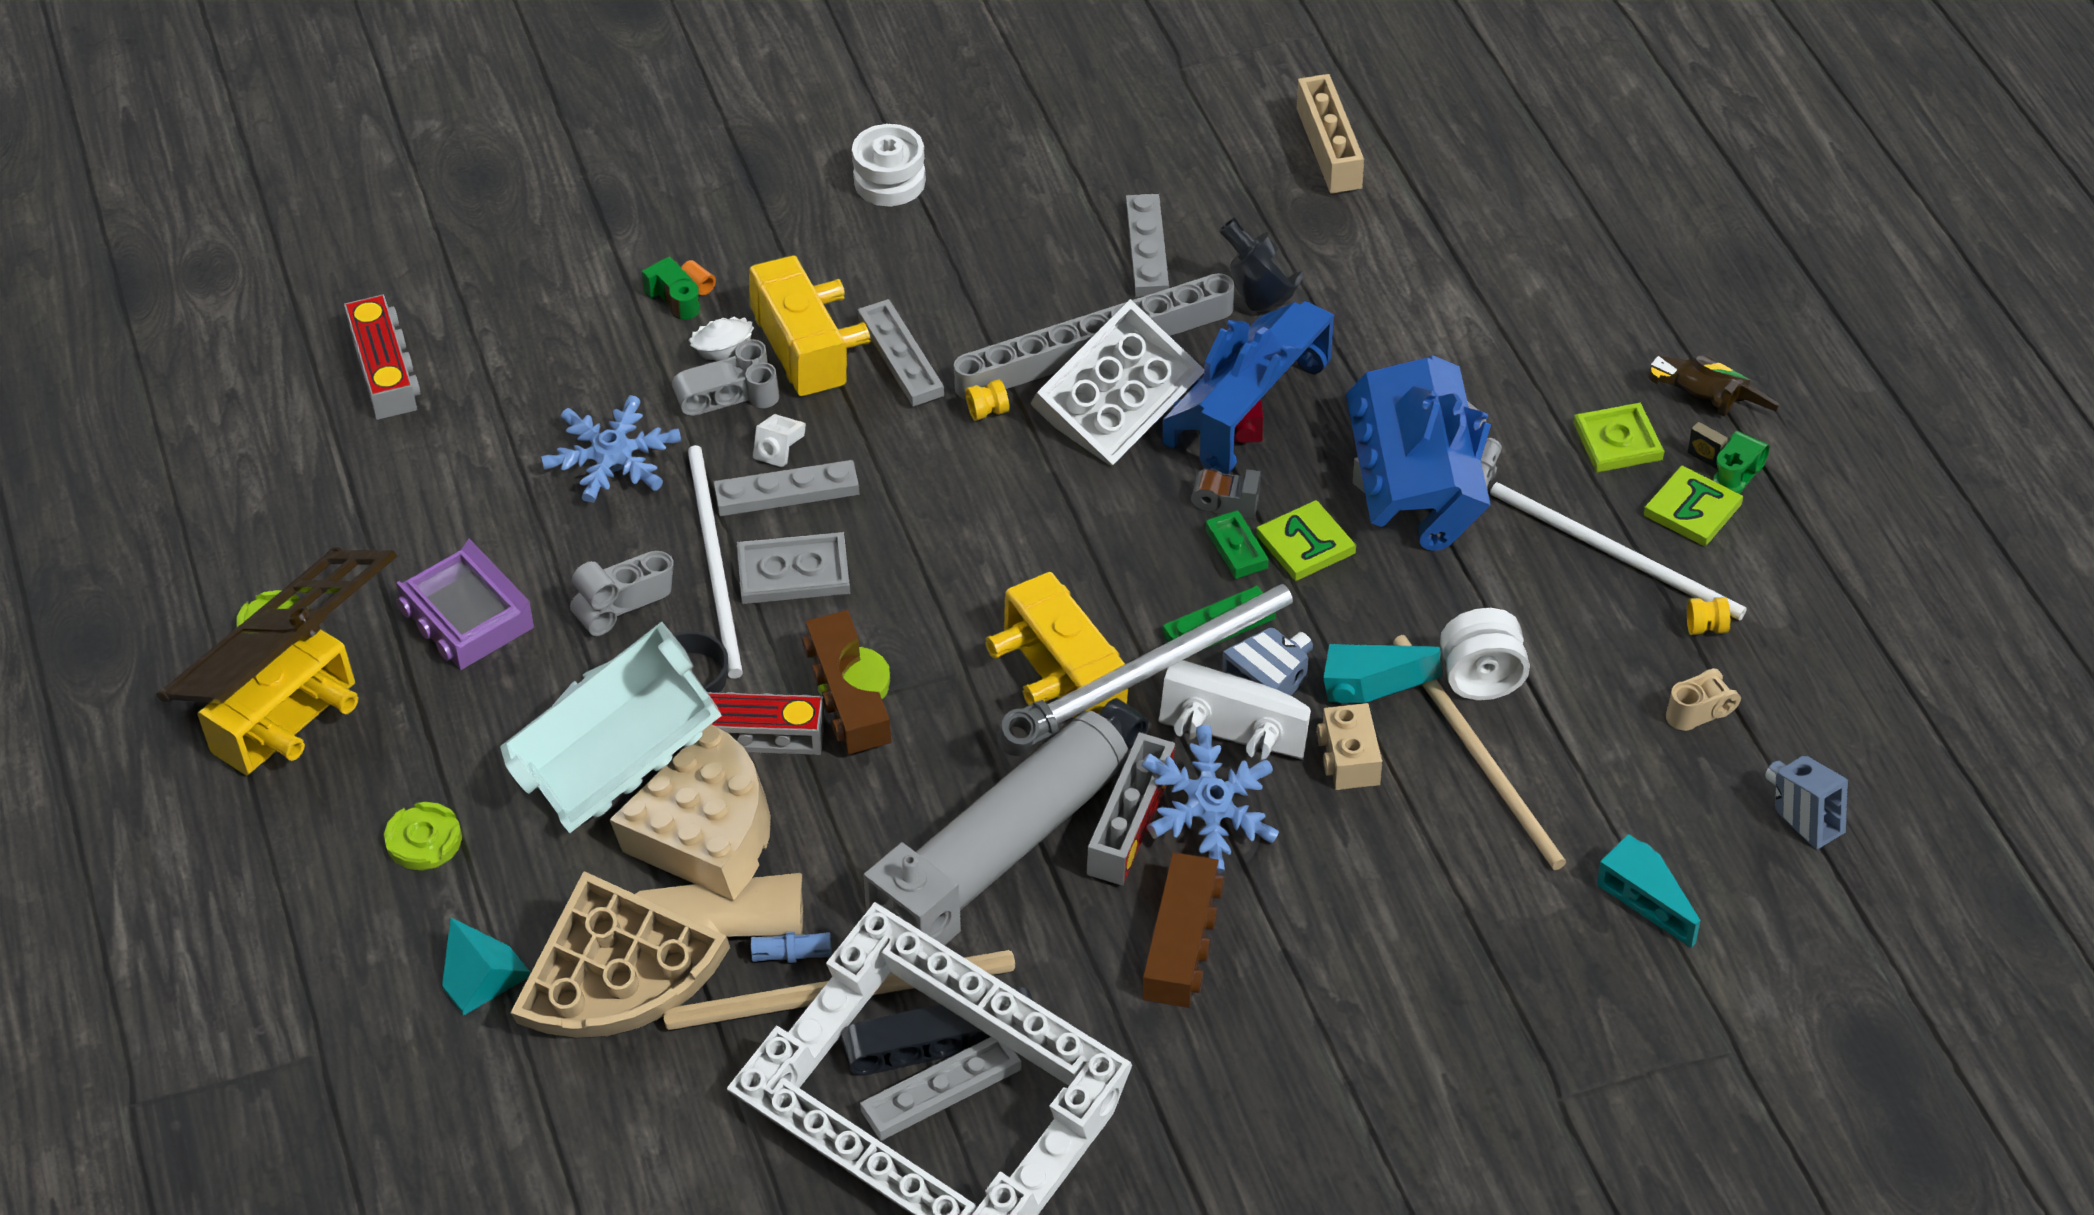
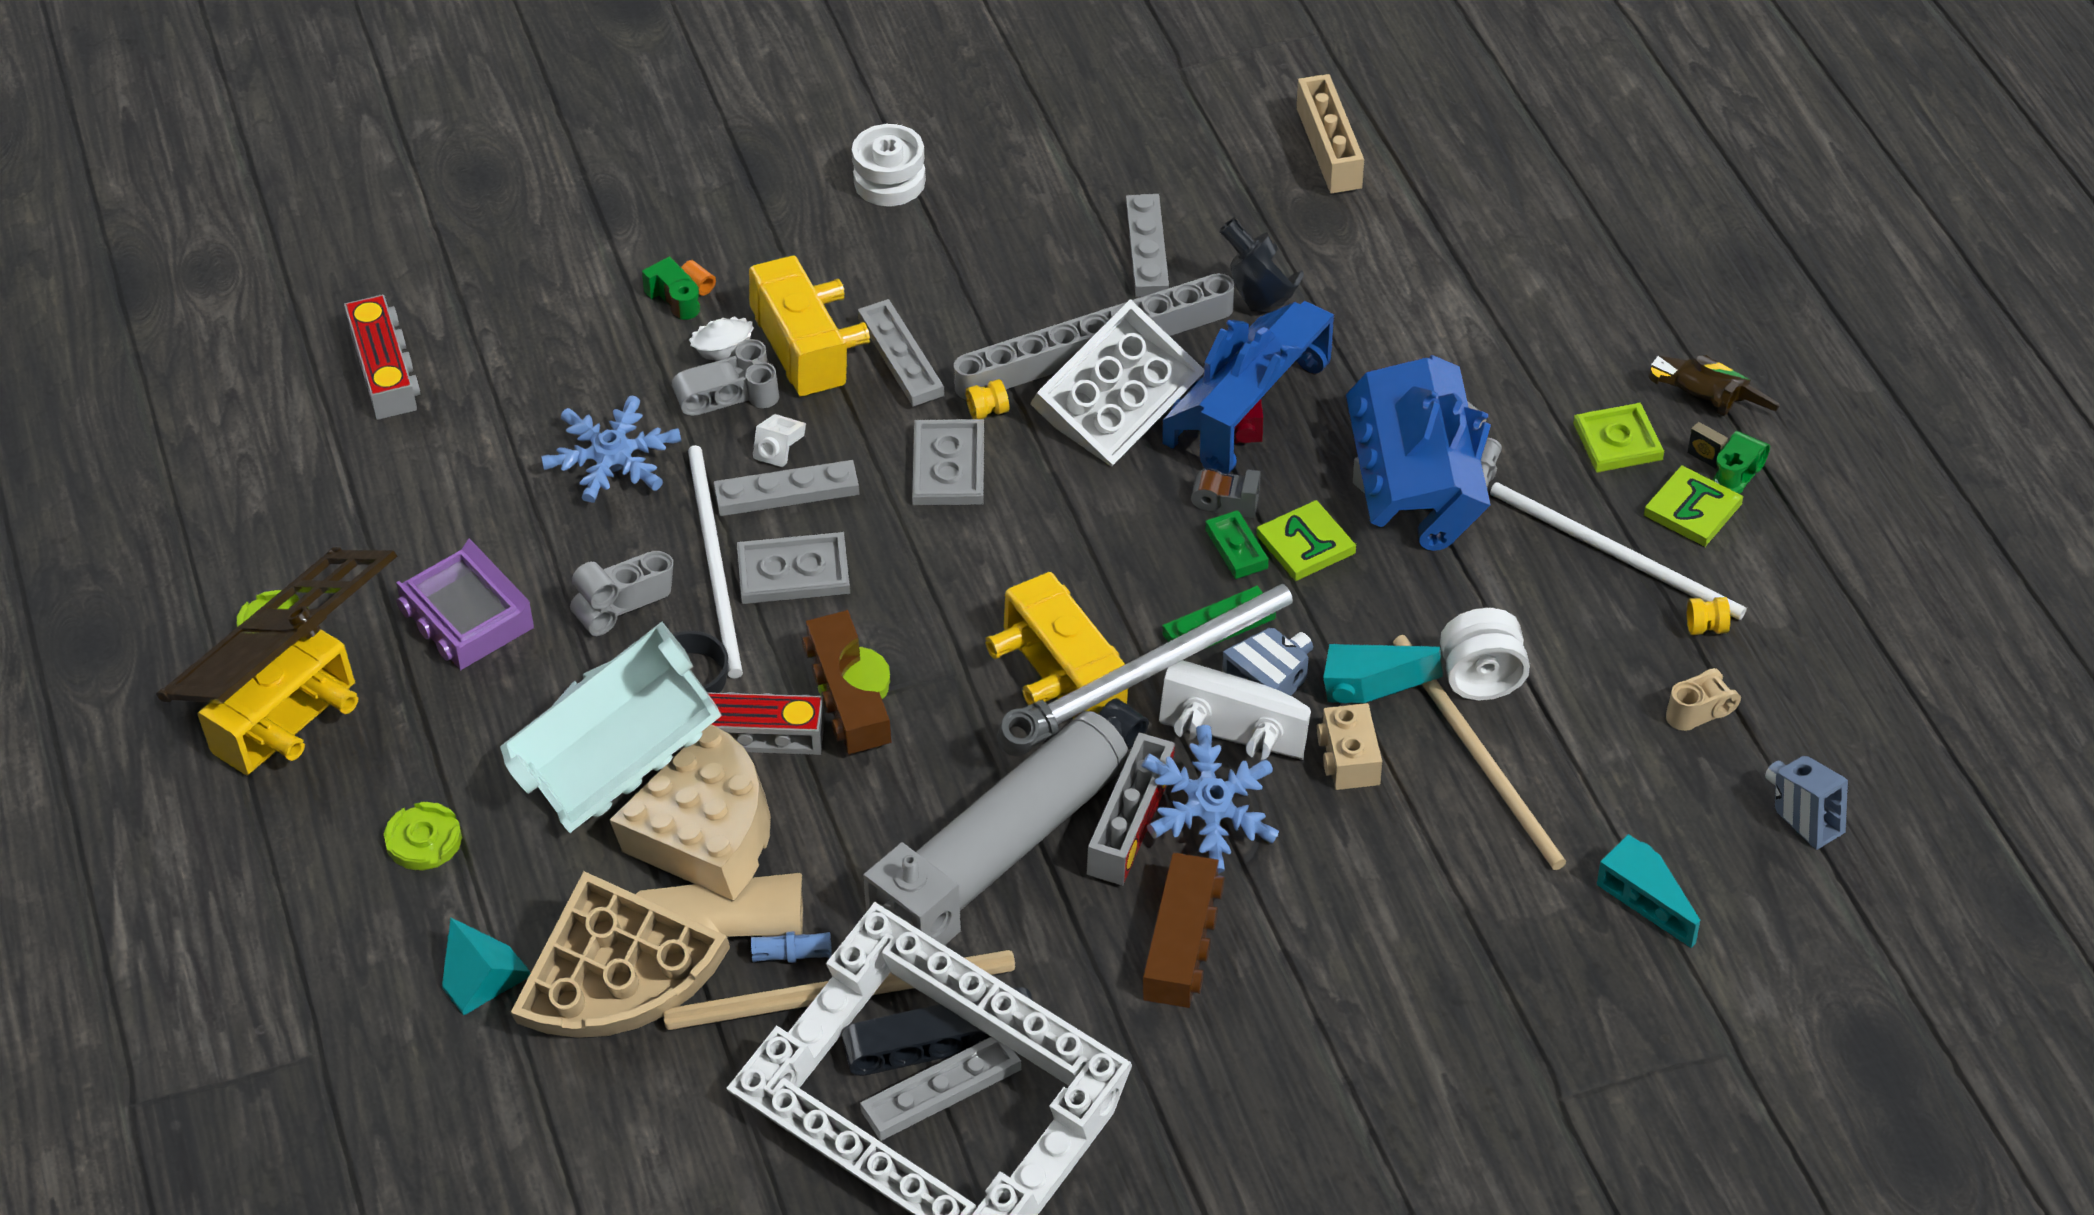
(948, 462): none -> light grey tile

